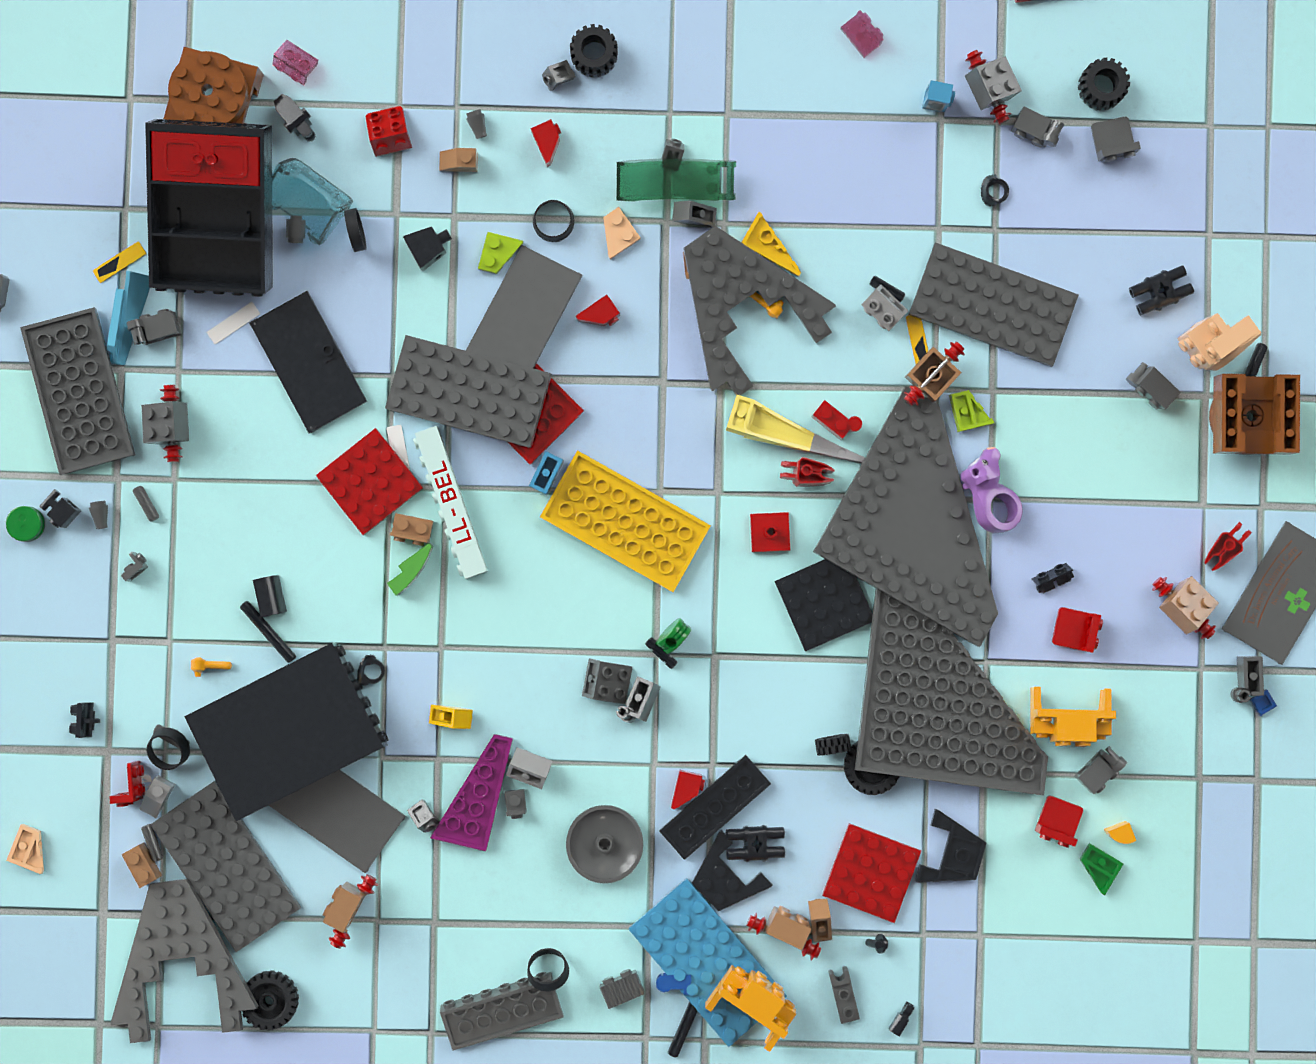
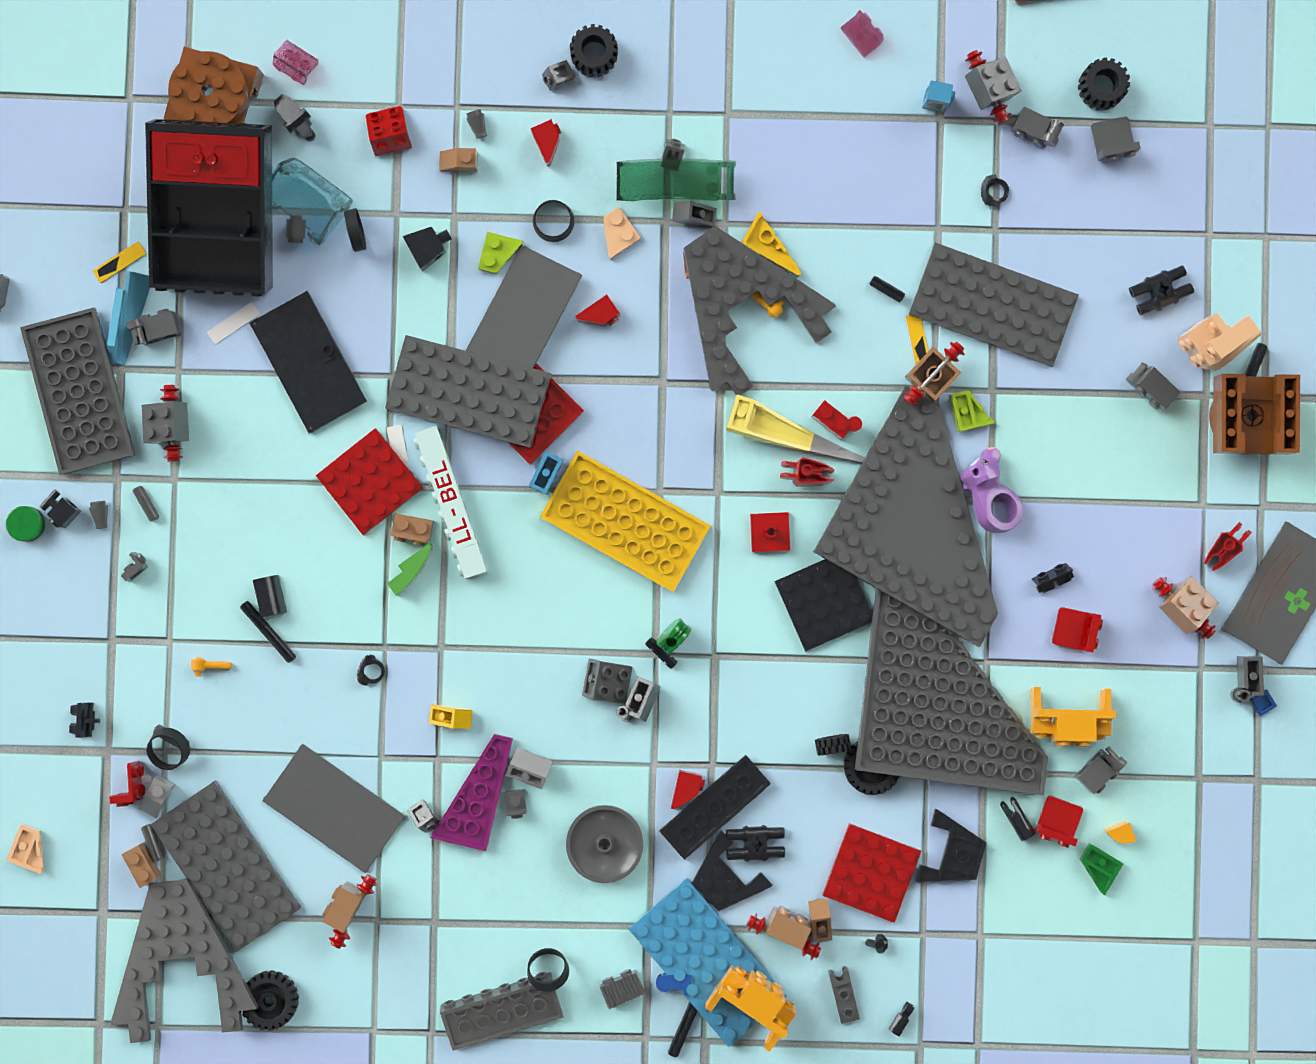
(286, 730): black container -> none
(884, 308): light grey brick -> none
(1018, 820): none -> black piece

